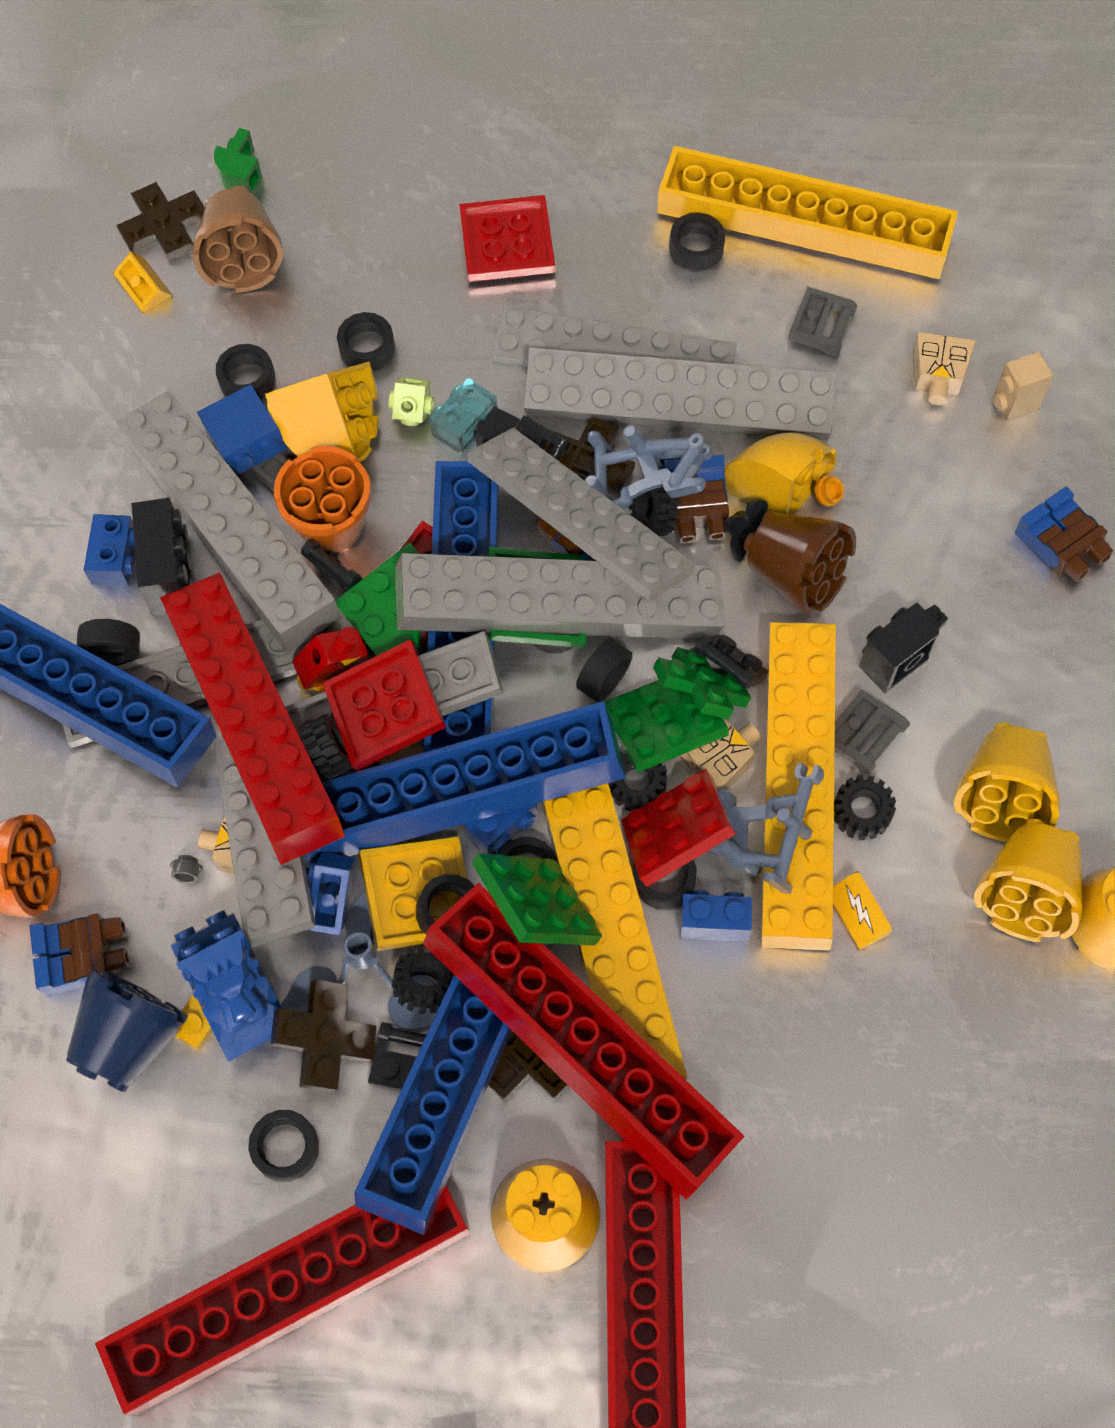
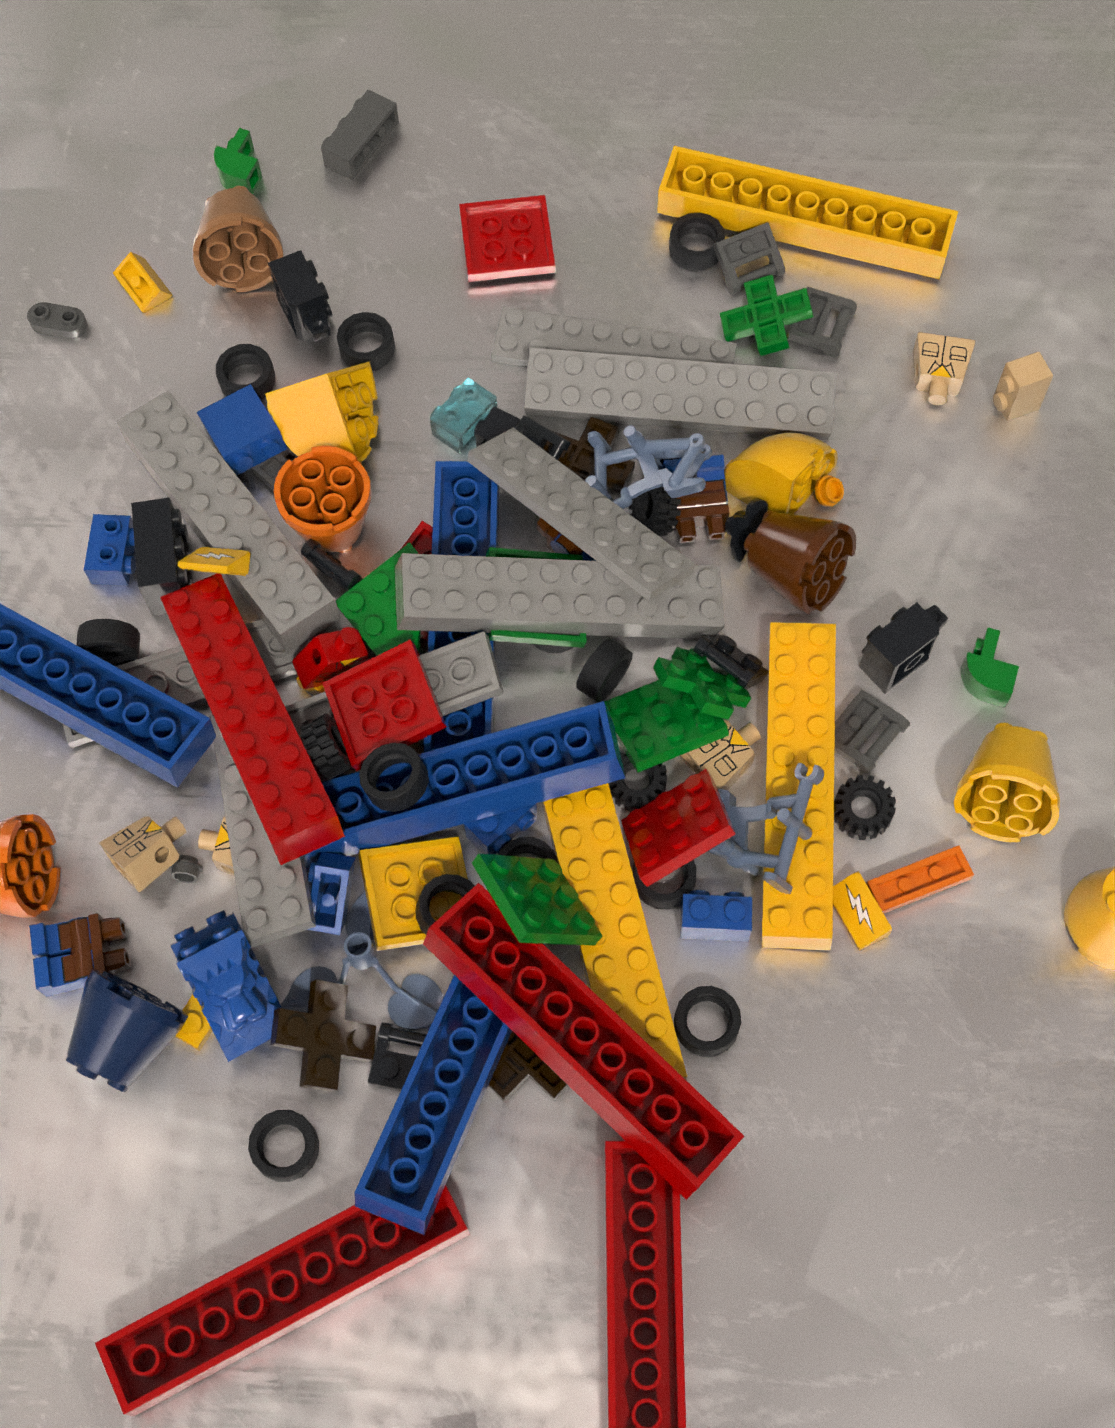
(55, 319): none -> dark grey plate
(144, 850): none -> tan torso
(162, 221): dark brown plate -> none
(217, 561): none -> yellow slope
(301, 296): none -> black hinge
(359, 134): none -> dark grey brick
(383, 758): none -> black tyre
(411, 400): yellowish green brick -> none
(416, 994): black tyre -> none
(552, 1239): yellow cone -> none
(714, 995): none -> black tyre
(744, 249): none -> dark grey plate
(766, 315): none -> green plate
(920, 879): none -> orange plate
(986, 677): none -> green brick
(1034, 883): yellow cone -> none
(1064, 535): hips -> none

